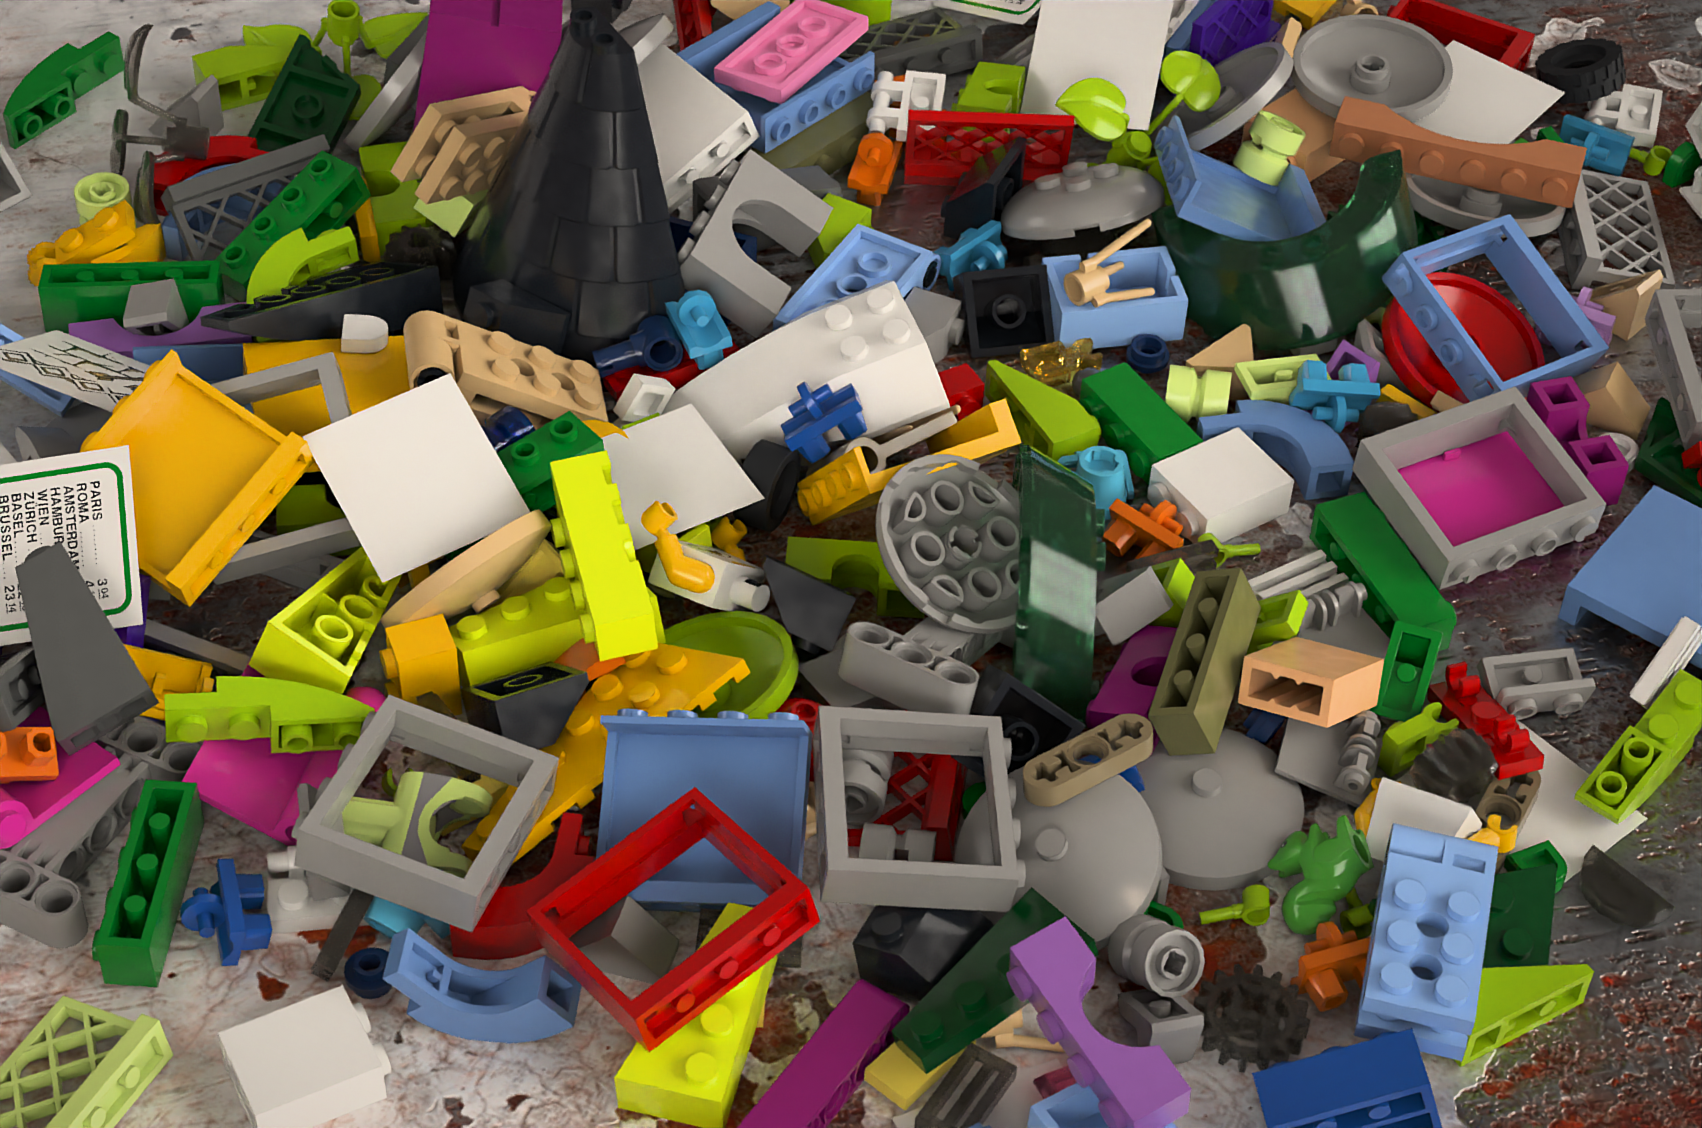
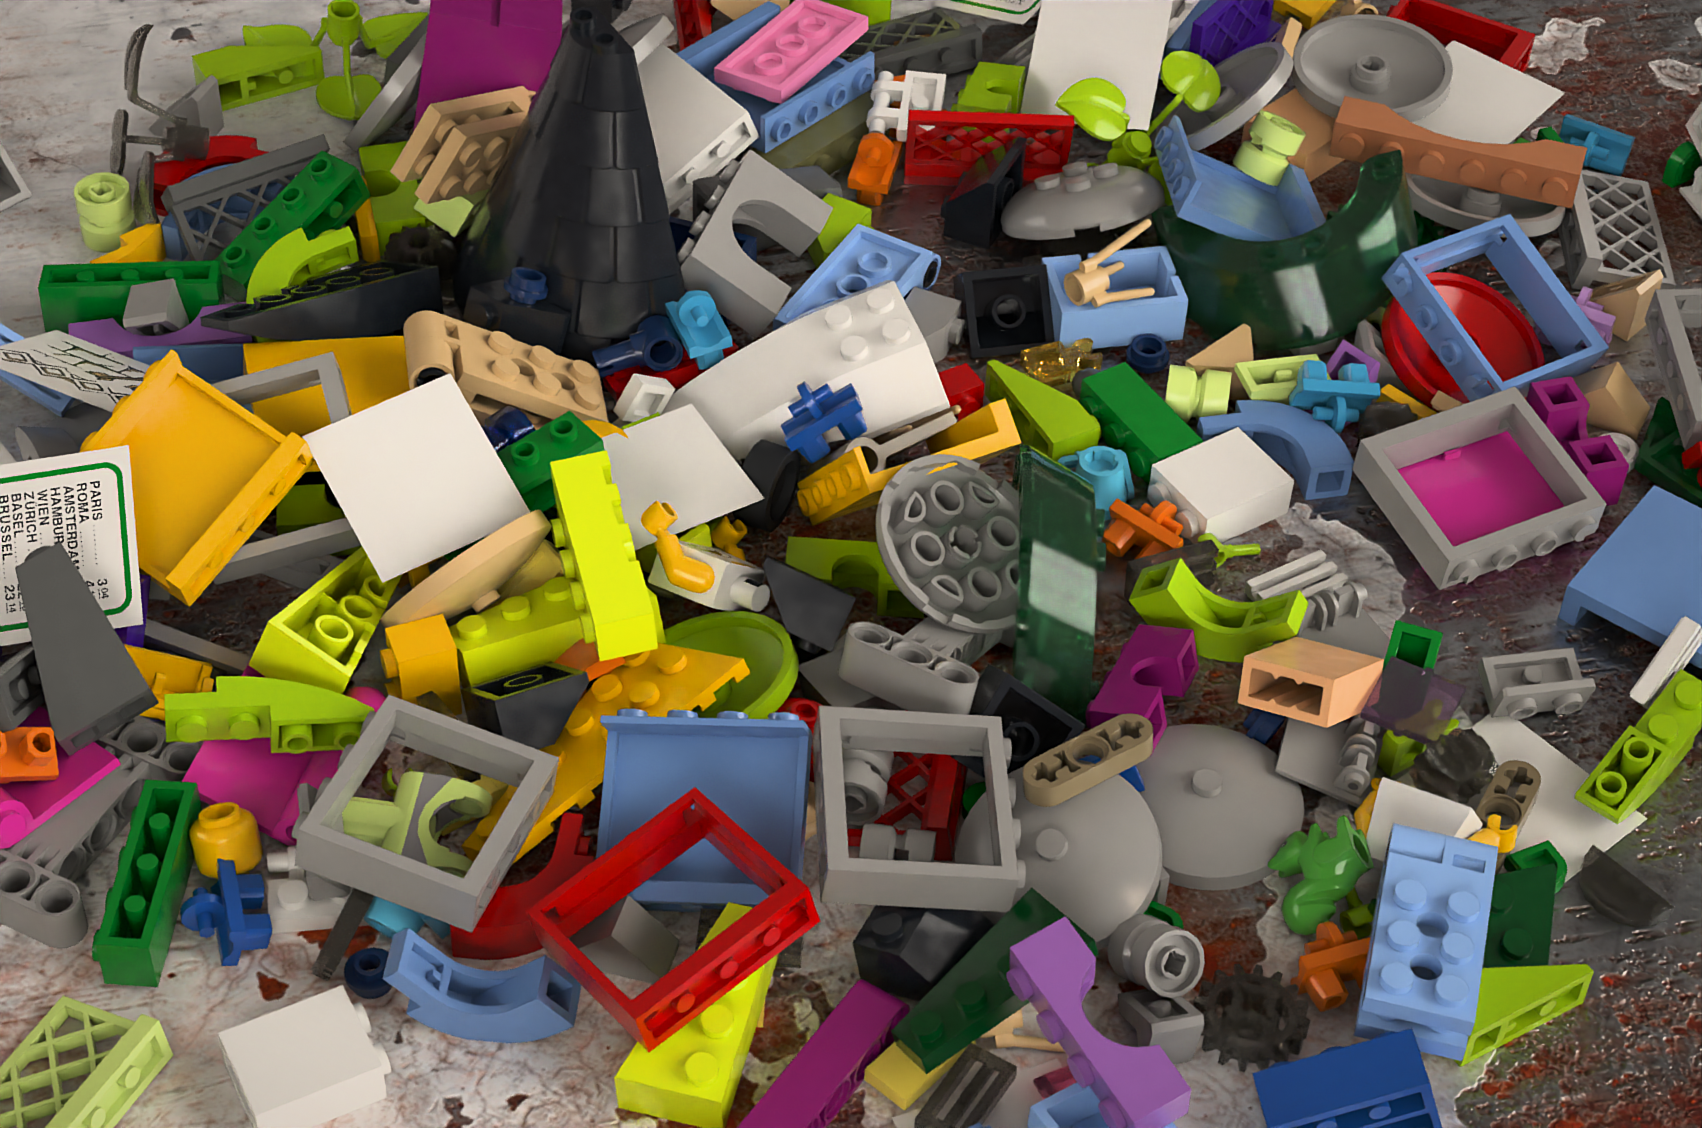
(53, 85): green slope -> none
(85, 243): yellow hinge -> none
(225, 834): none -> yellow head
(306, 101): dark green wing -> none
(363, 334): white tile -> none
(526, 285): none -> dark blue plate
(974, 251): dark azure hips -> none
(1129, 603): light grey slope -> none
(1205, 662): olive brick -> none
(1253, 909): lime hand -> none
(1370, 552): green brick -> none
(1413, 701): none -> piece
(1474, 708): red plate -> none
(1582, 69): black tyre -> none
(1636, 114): white plate -> none
(1654, 160): lime hand -> none

